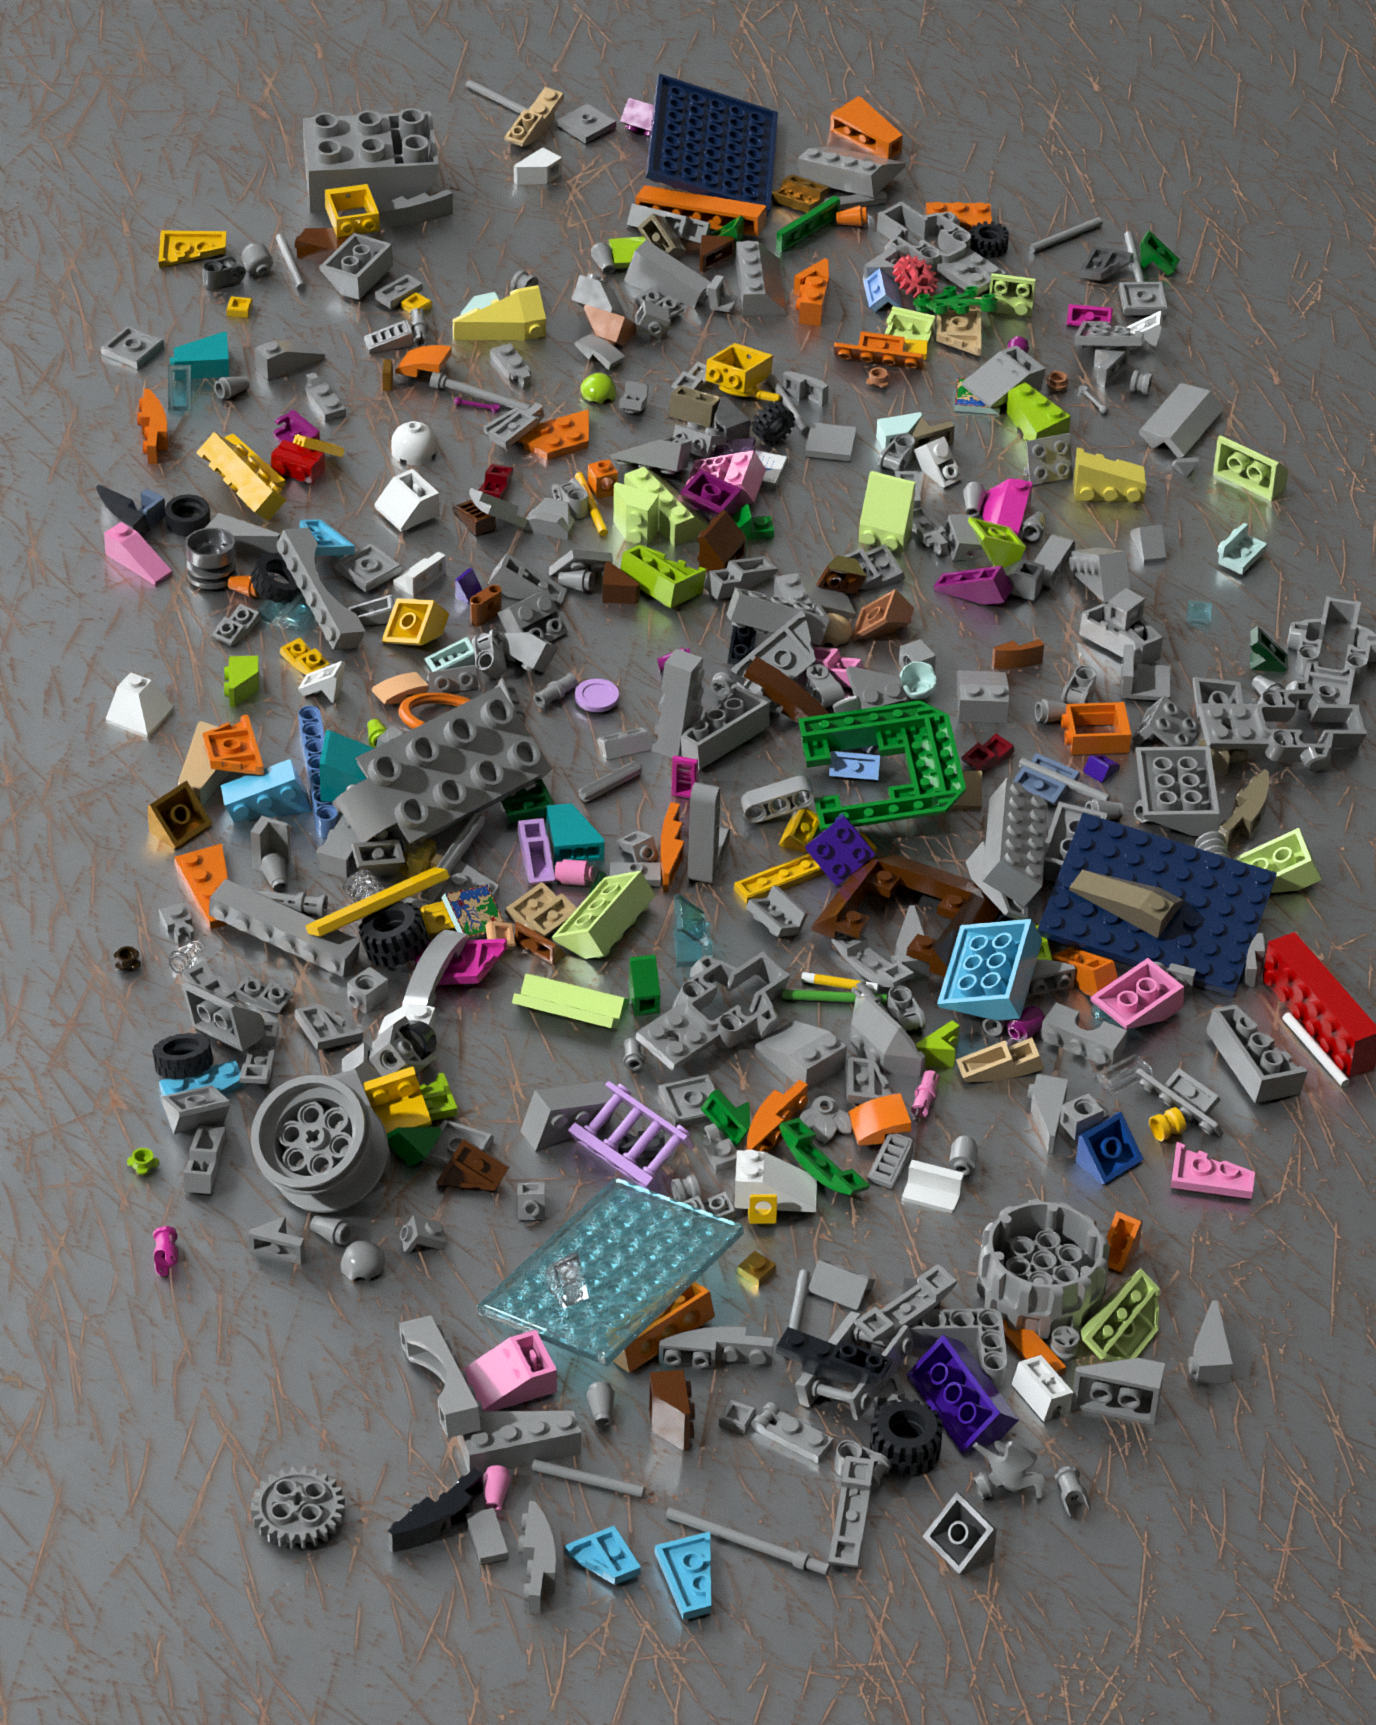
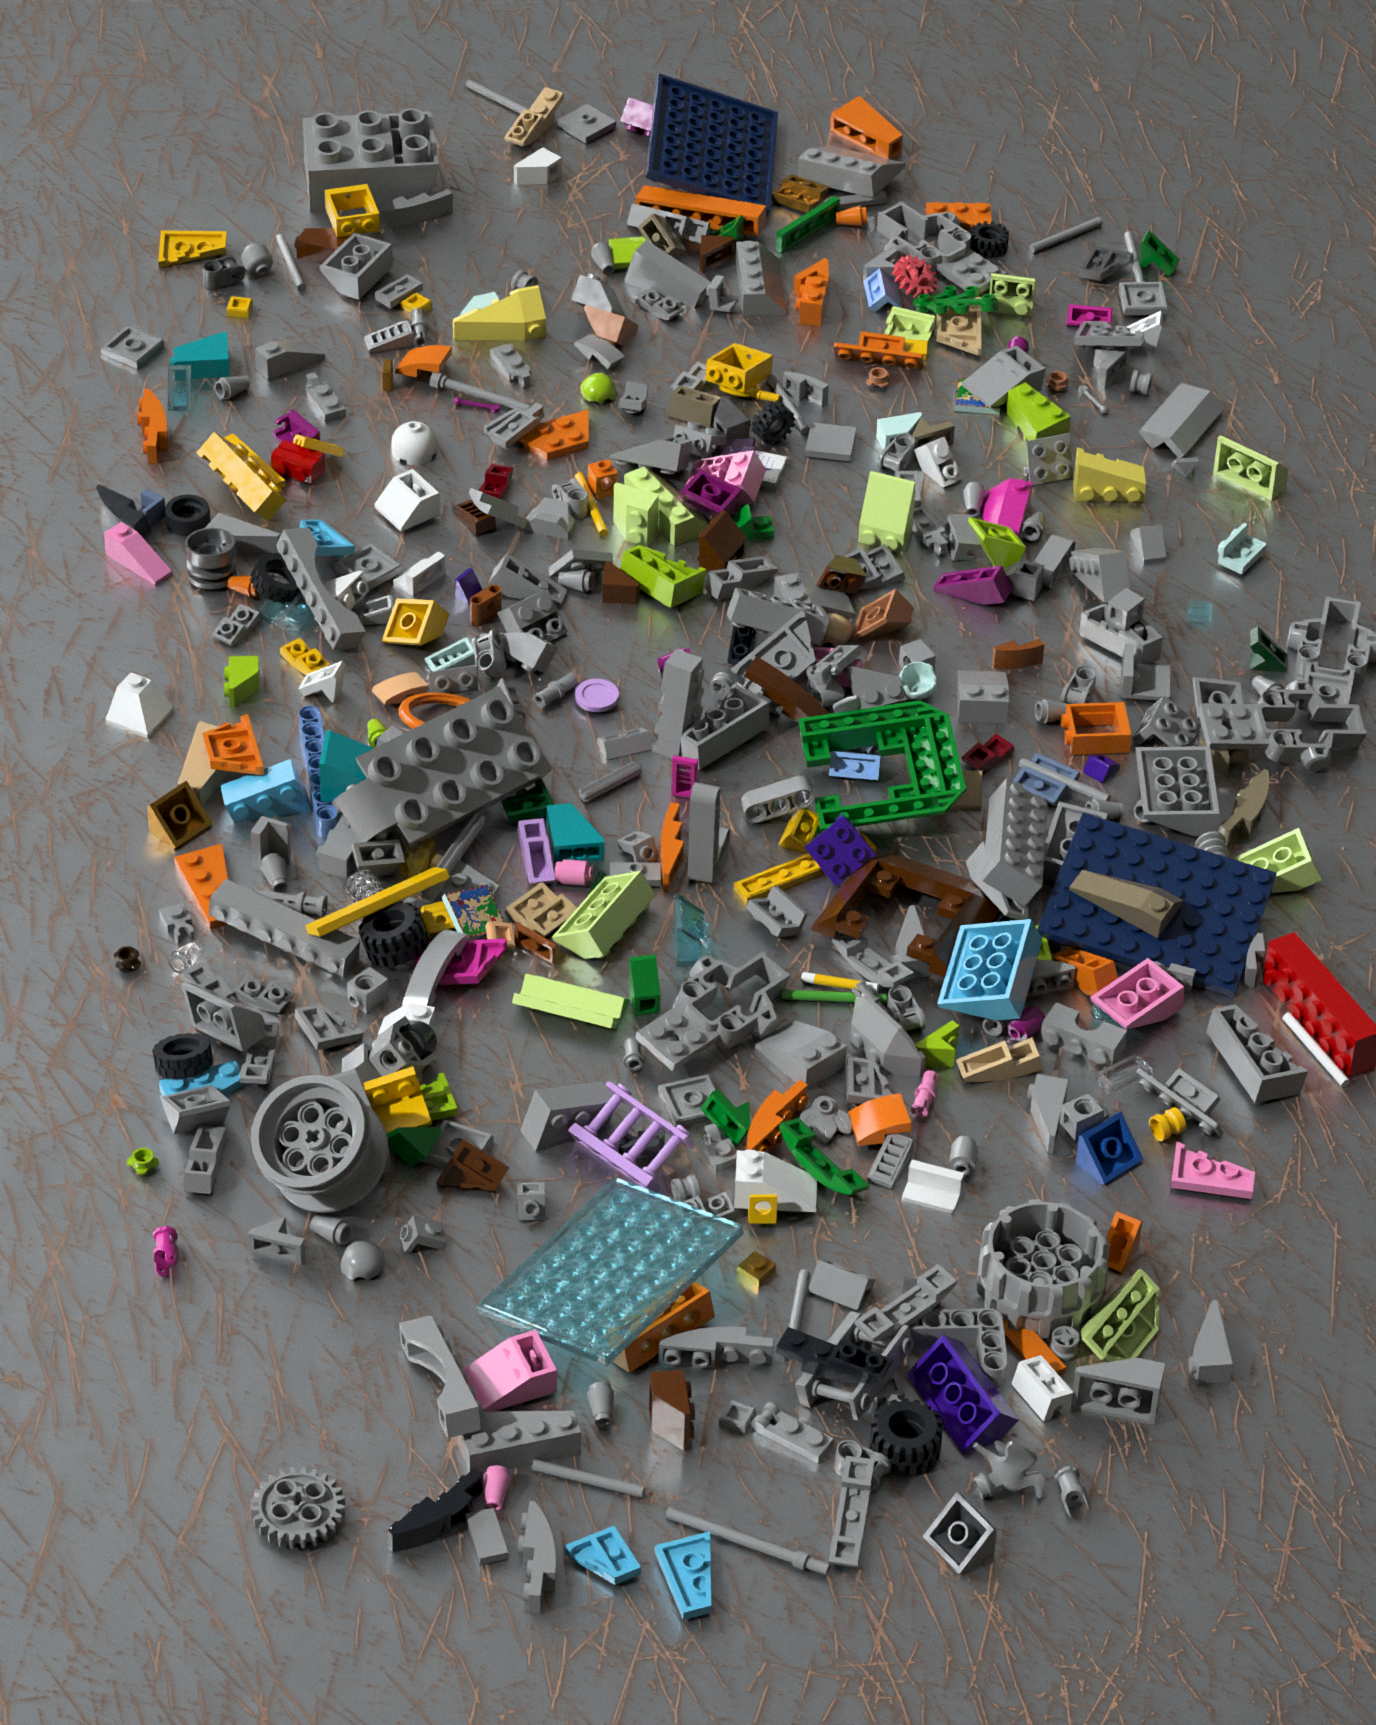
(348, 588): none -> white slope
(566, 1280): clear slope -> none
(652, 319): light grey brick -> none
(835, 662): none -> light grey hinge

